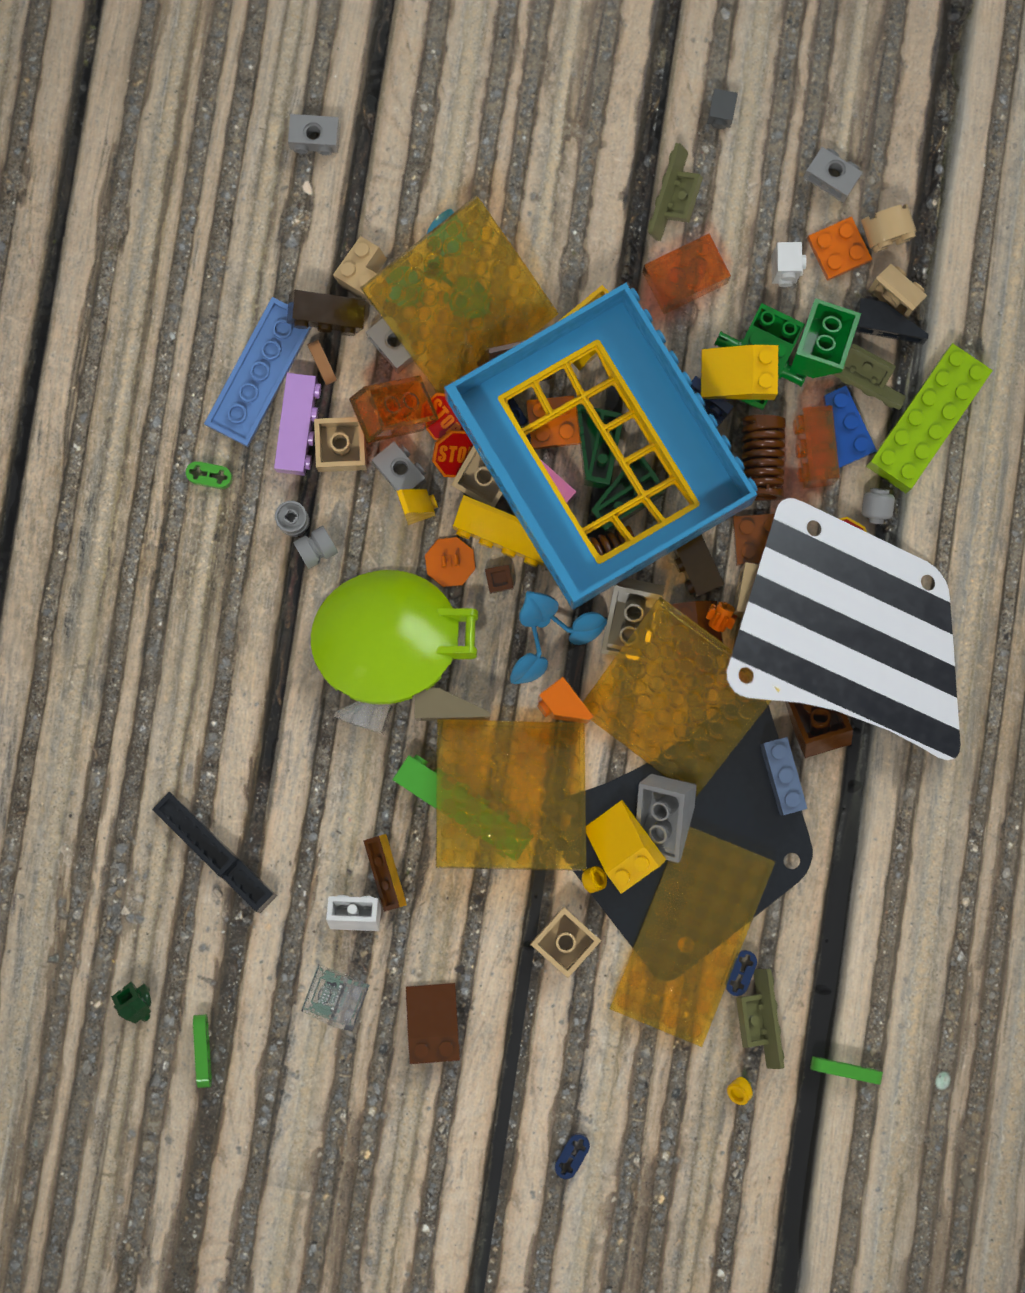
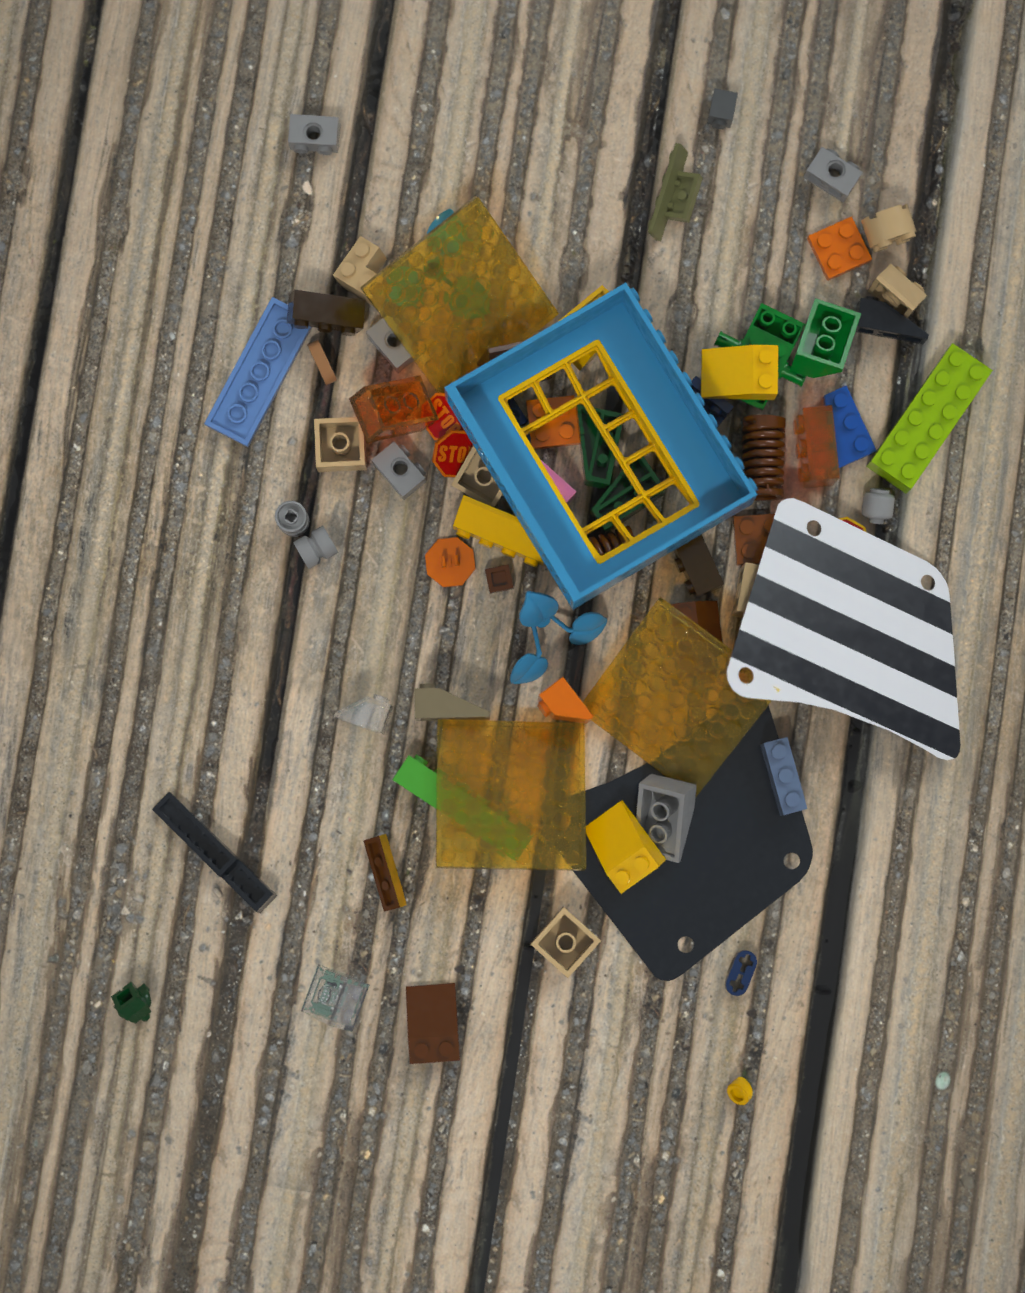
(202, 1051): bright green beam -> none
(209, 469): bright green beam -> none
(296, 424): lavender brick -> none
(353, 913): white brick -> none
(388, 636): lime dish -> none
(417, 504): yellow slope -> none
(577, 1159): dark blue beam -> none
(594, 879): yellow tile -> none
(628, 608): dark tan slope -> none
(686, 273): clear orange brick -> none
(692, 937): clear yellow plate -> none
(721, 616): orange gear -> none
(760, 1020): olive bracket -> none
(787, 263): white brick -> none
(819, 728): reddish brown slope -> none
(846, 1070): bright green beam -> none
(870, 376): olive bracket -> none

